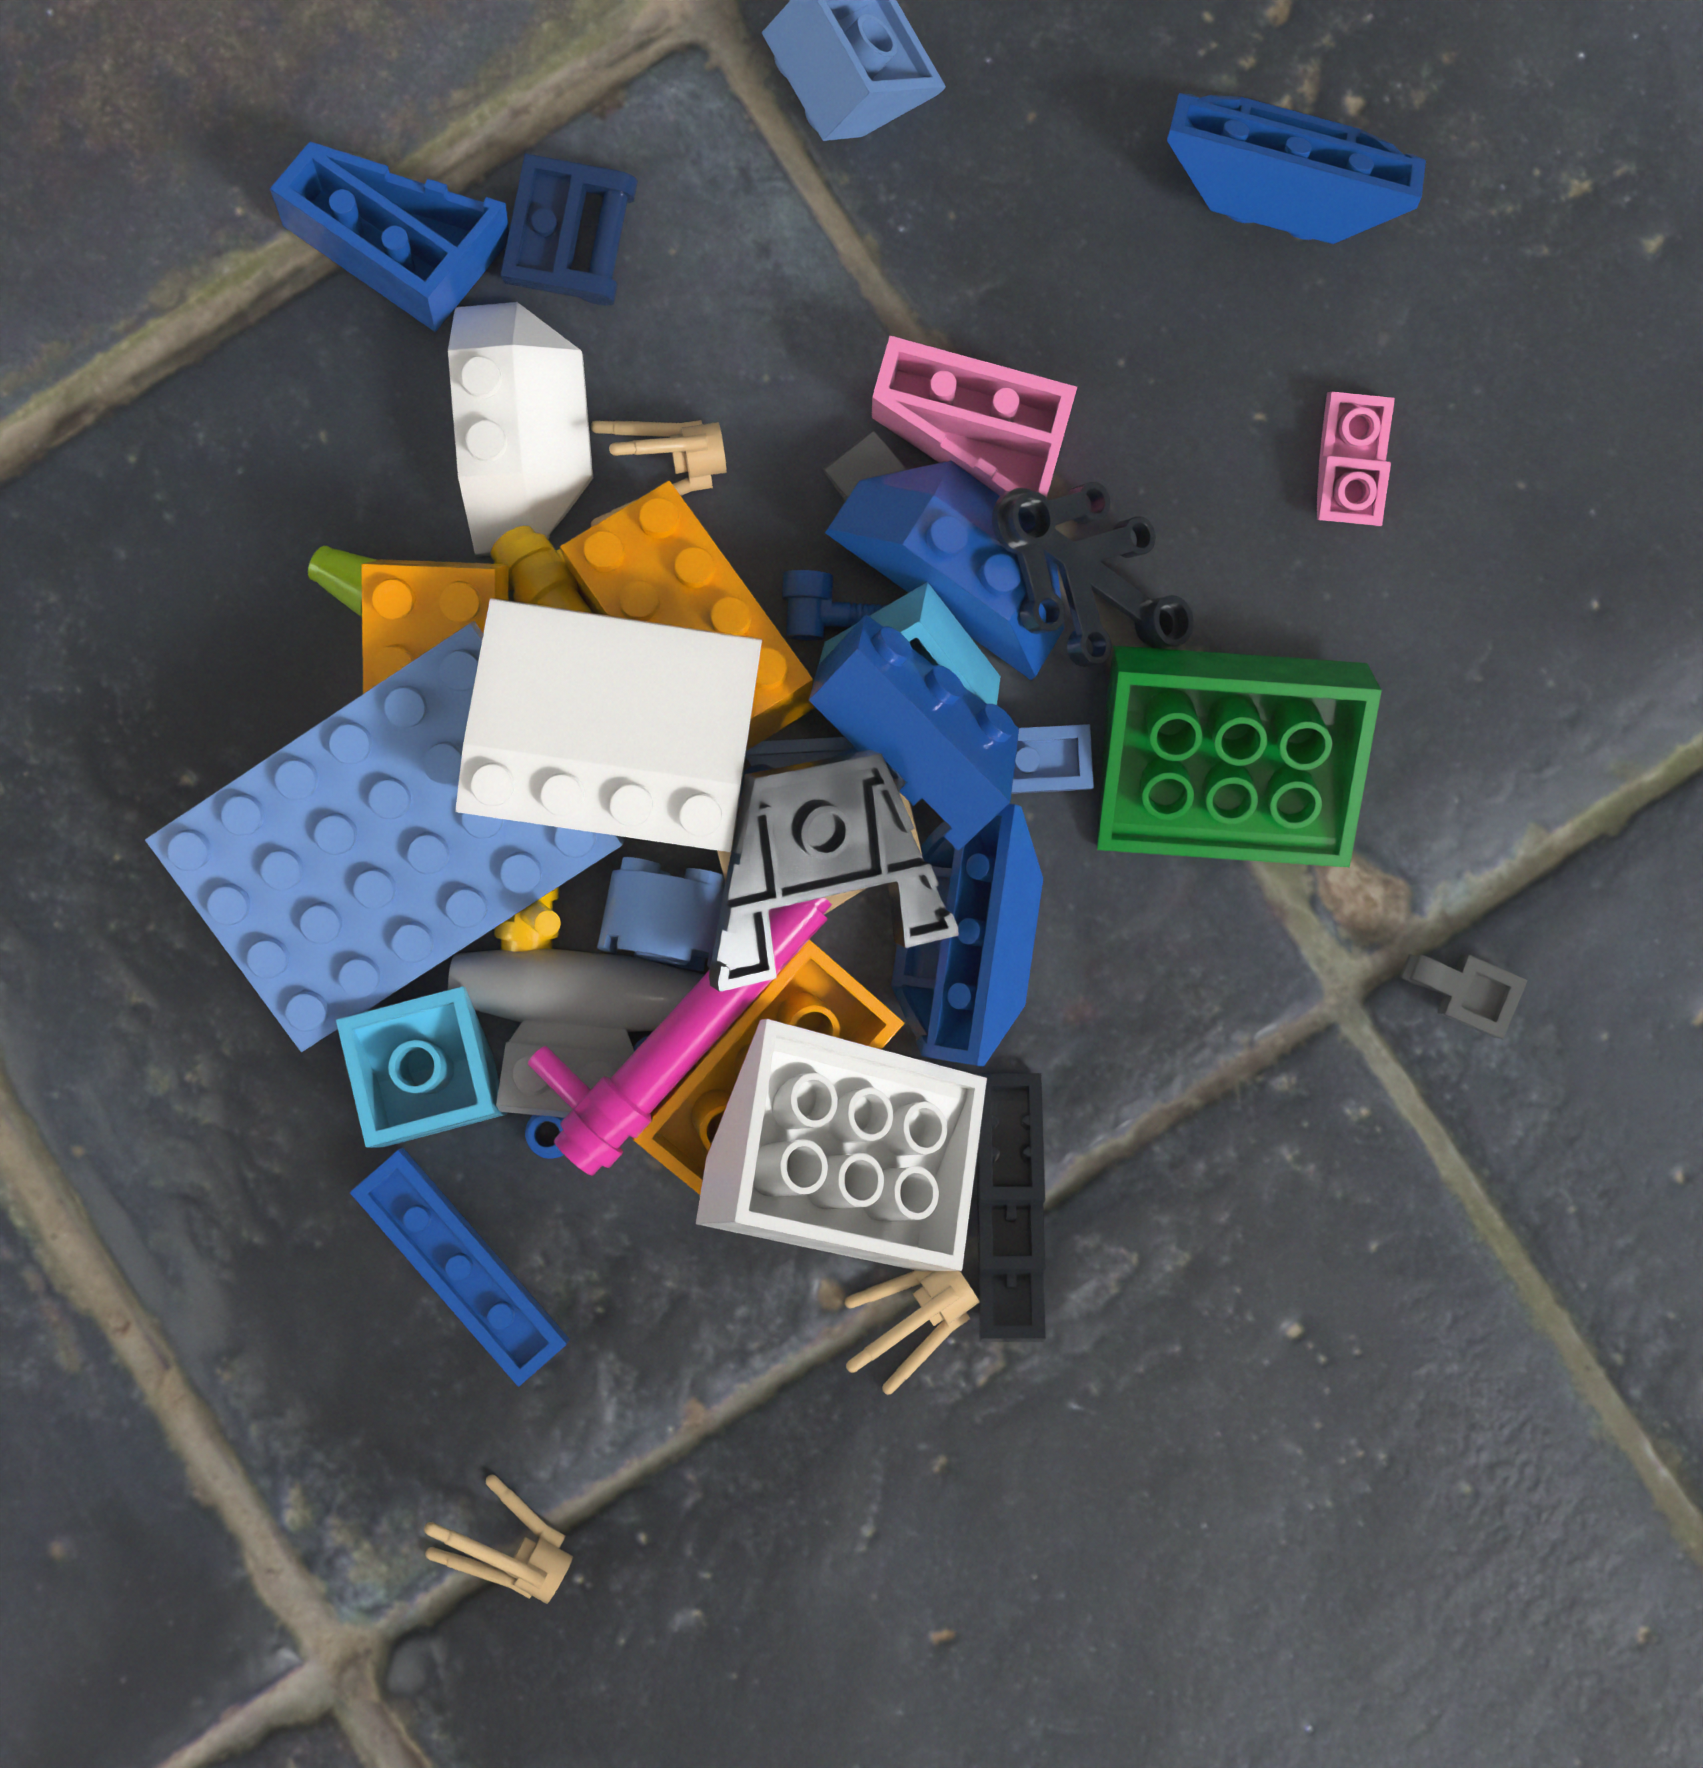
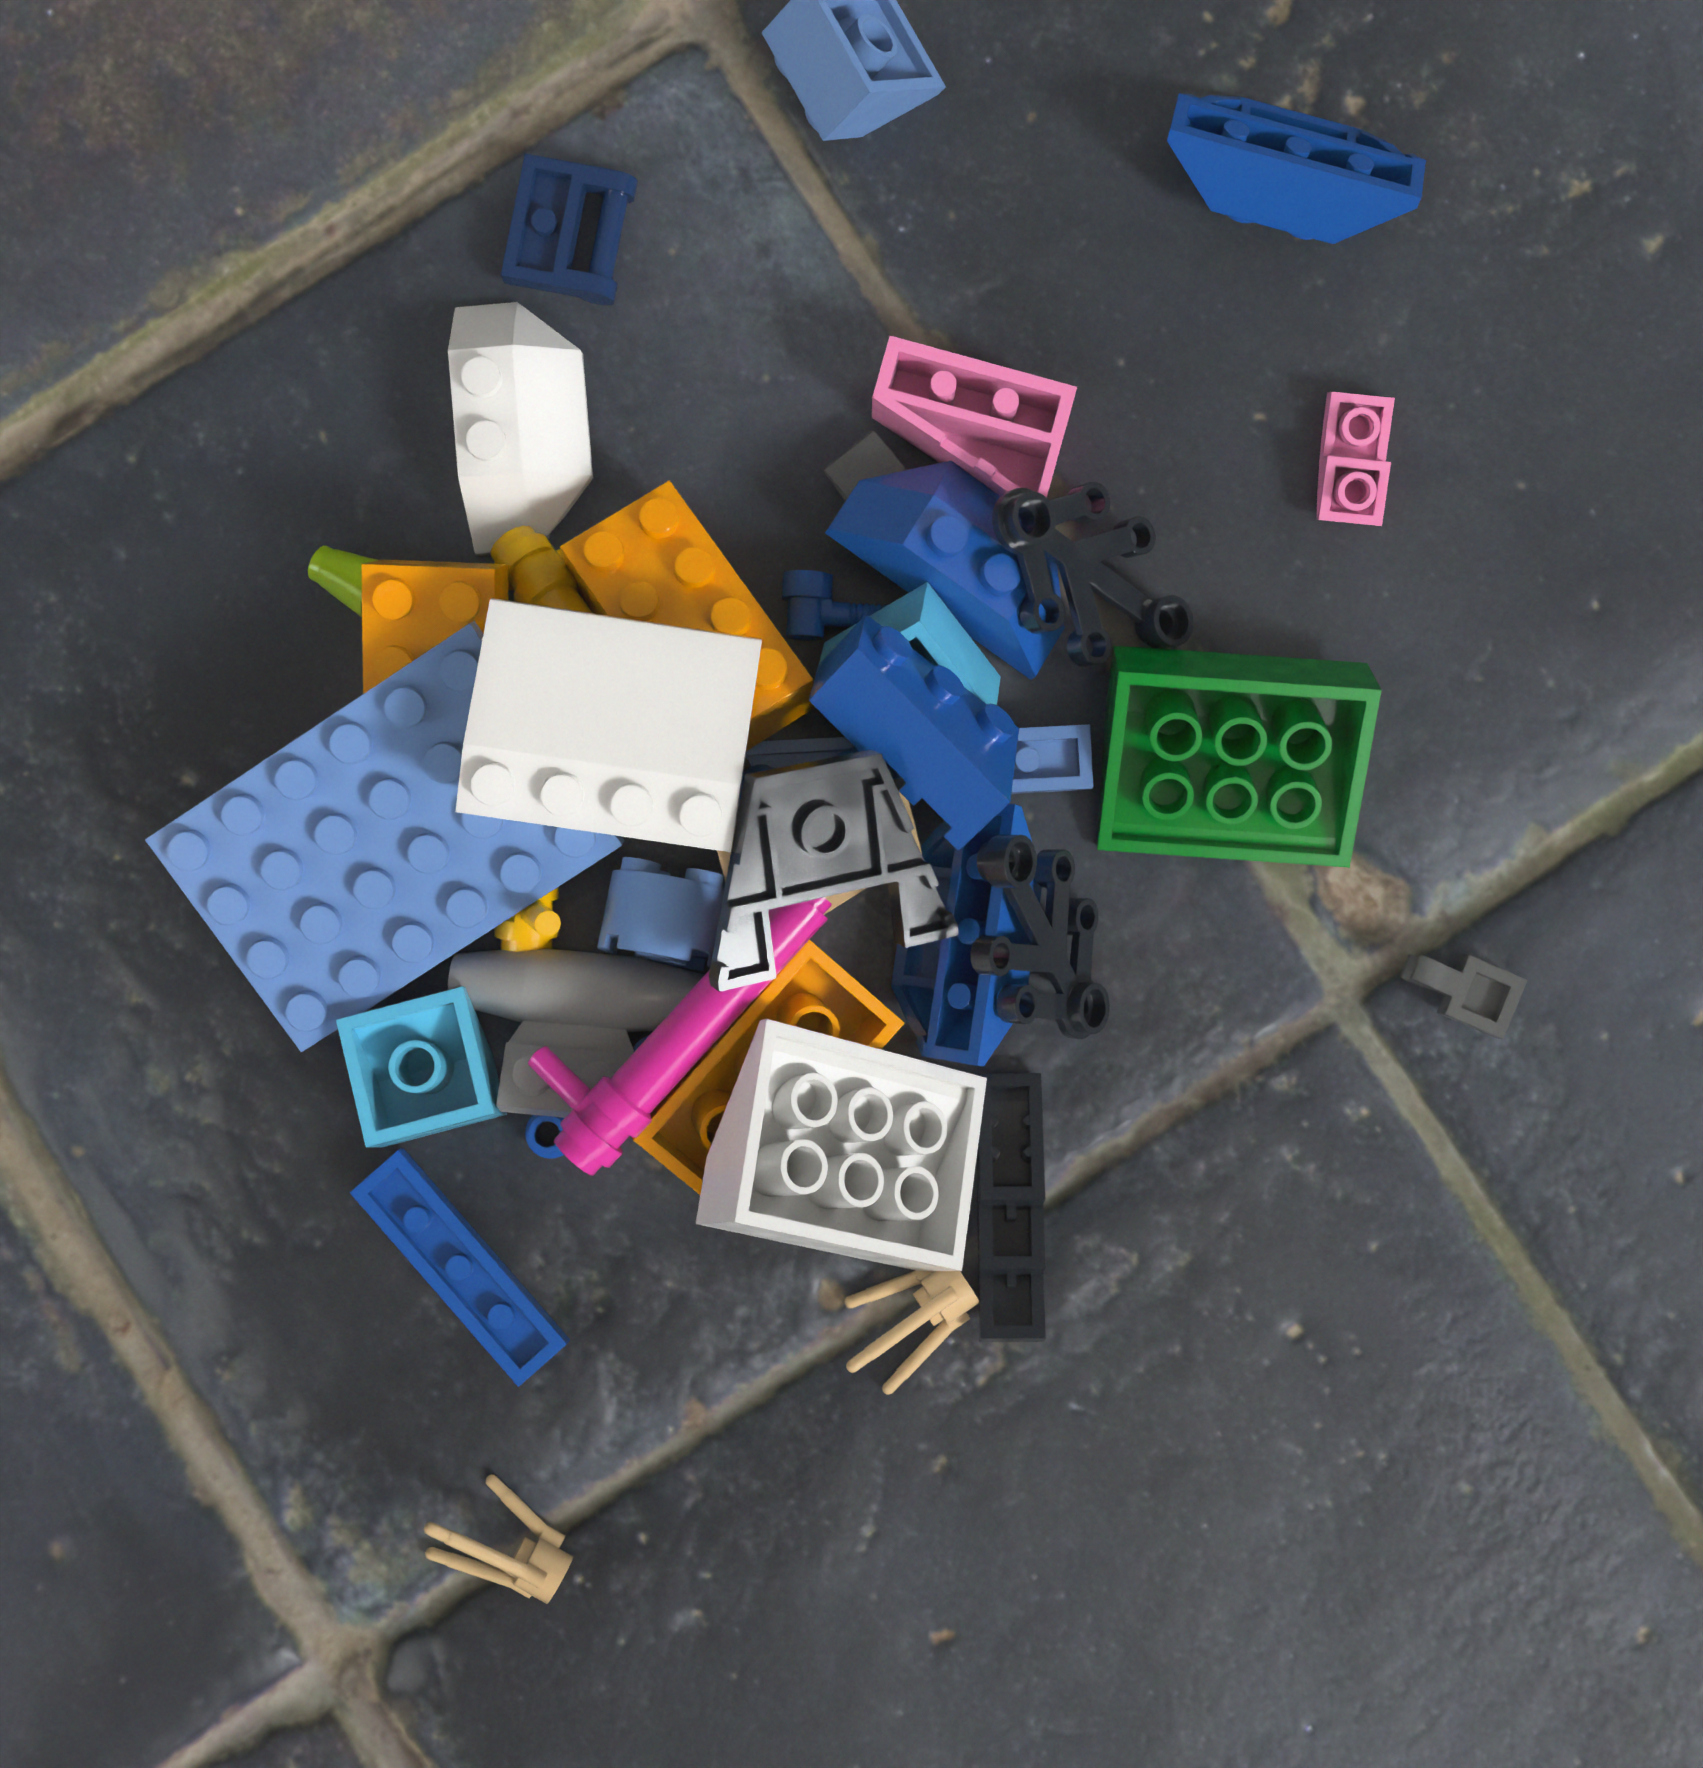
(390, 231): blue wedge -> none
(693, 445): tan plant -> none
(1078, 1003): none -> black plant

